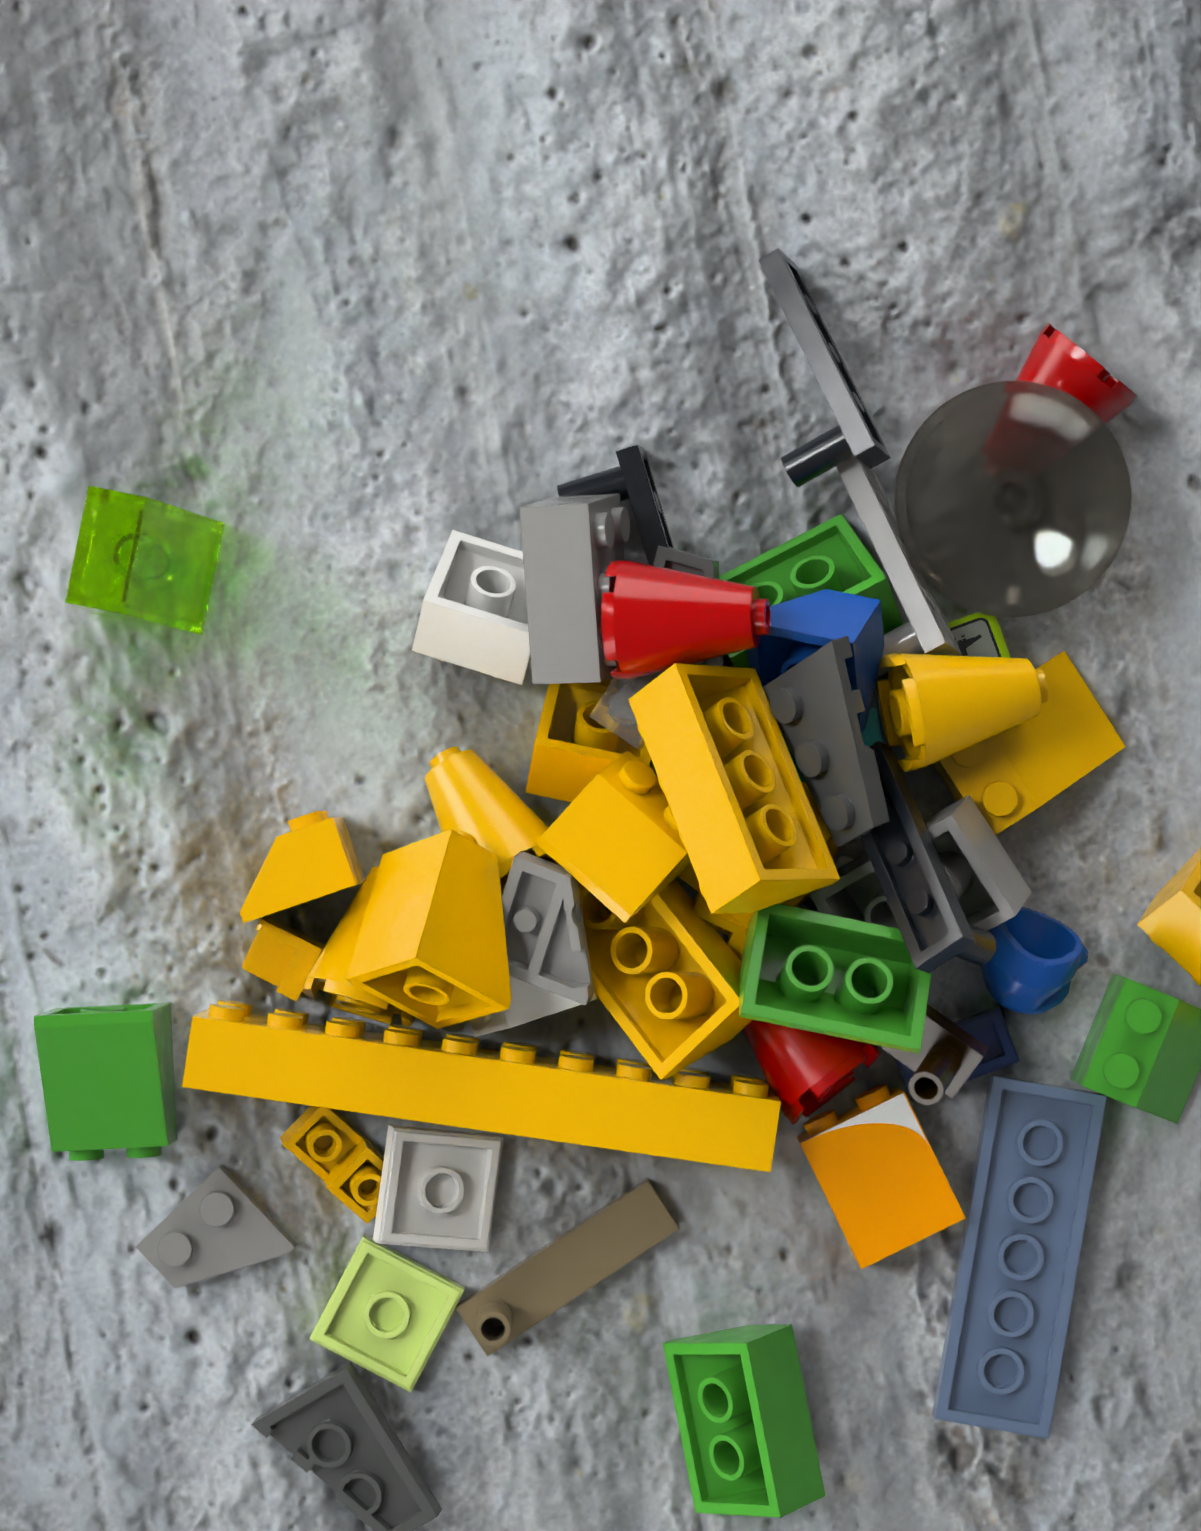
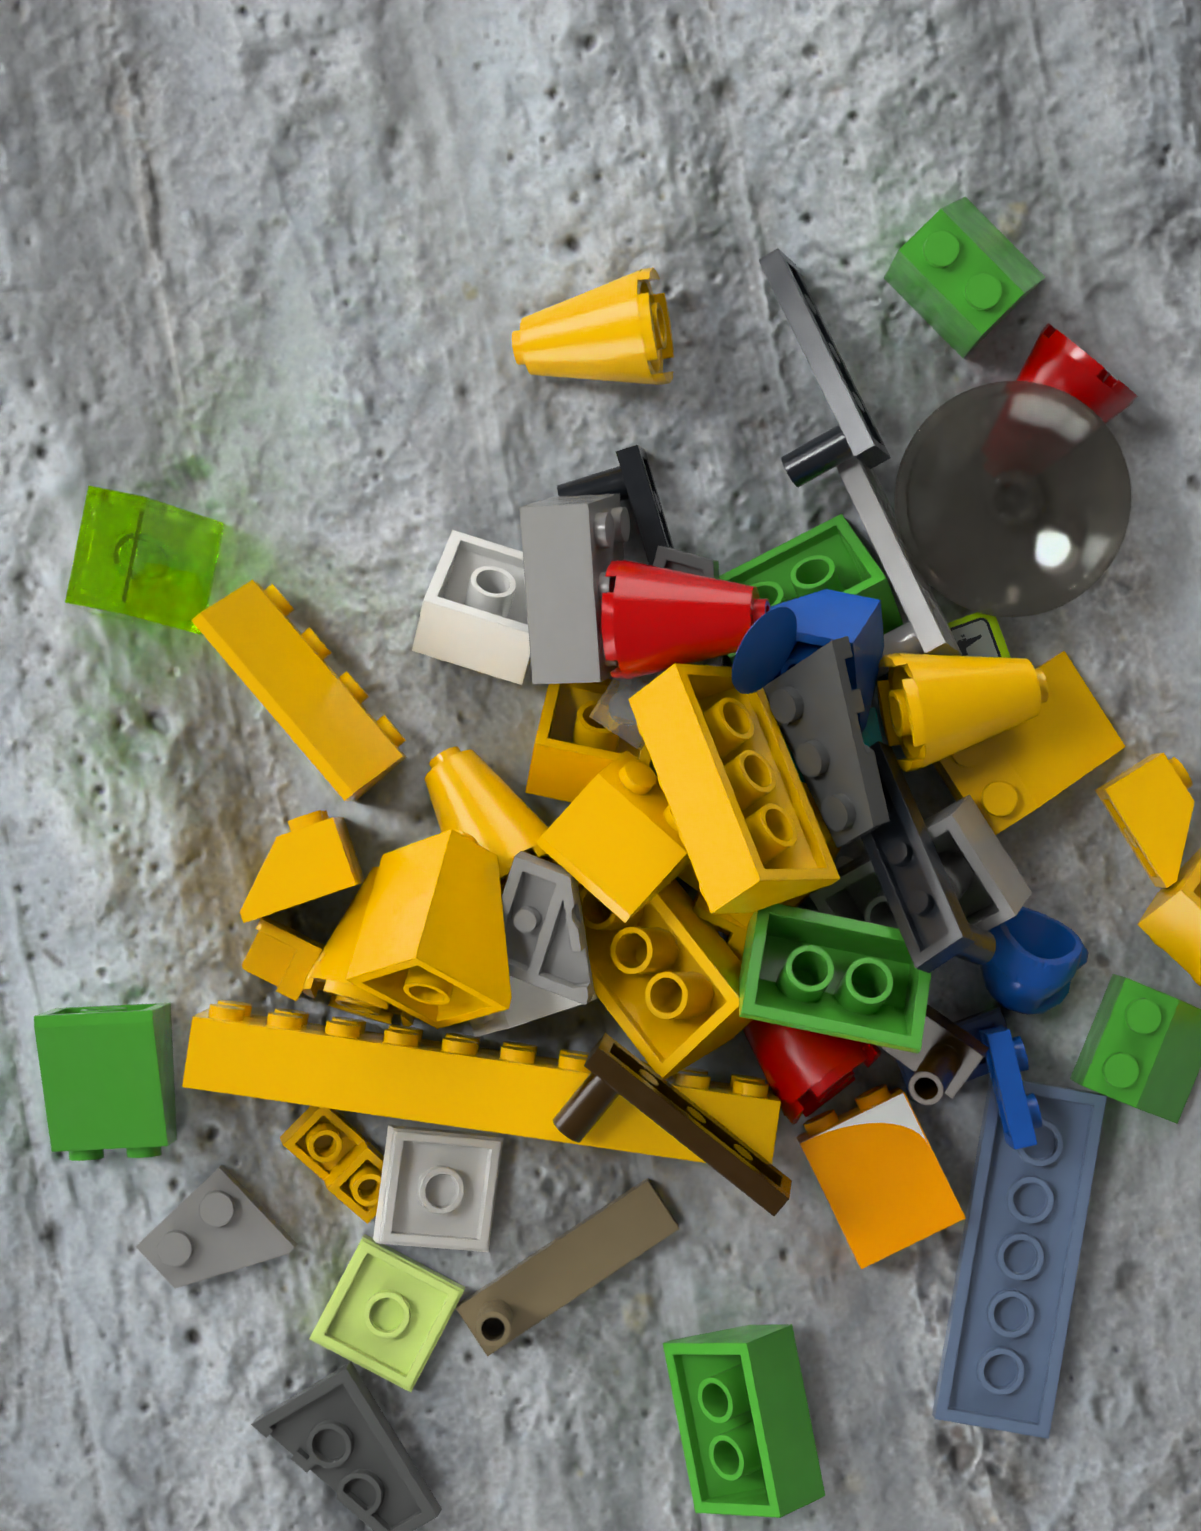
(301, 689): none -> yellow slope
(601, 335): none -> yellow cone
(621, 1073): none -> dark brown piece
(764, 650): none -> blue sticker
(962, 275): none -> bright green slope
(1017, 1110): none -> blue plate
(1152, 813): none -> yellow slope

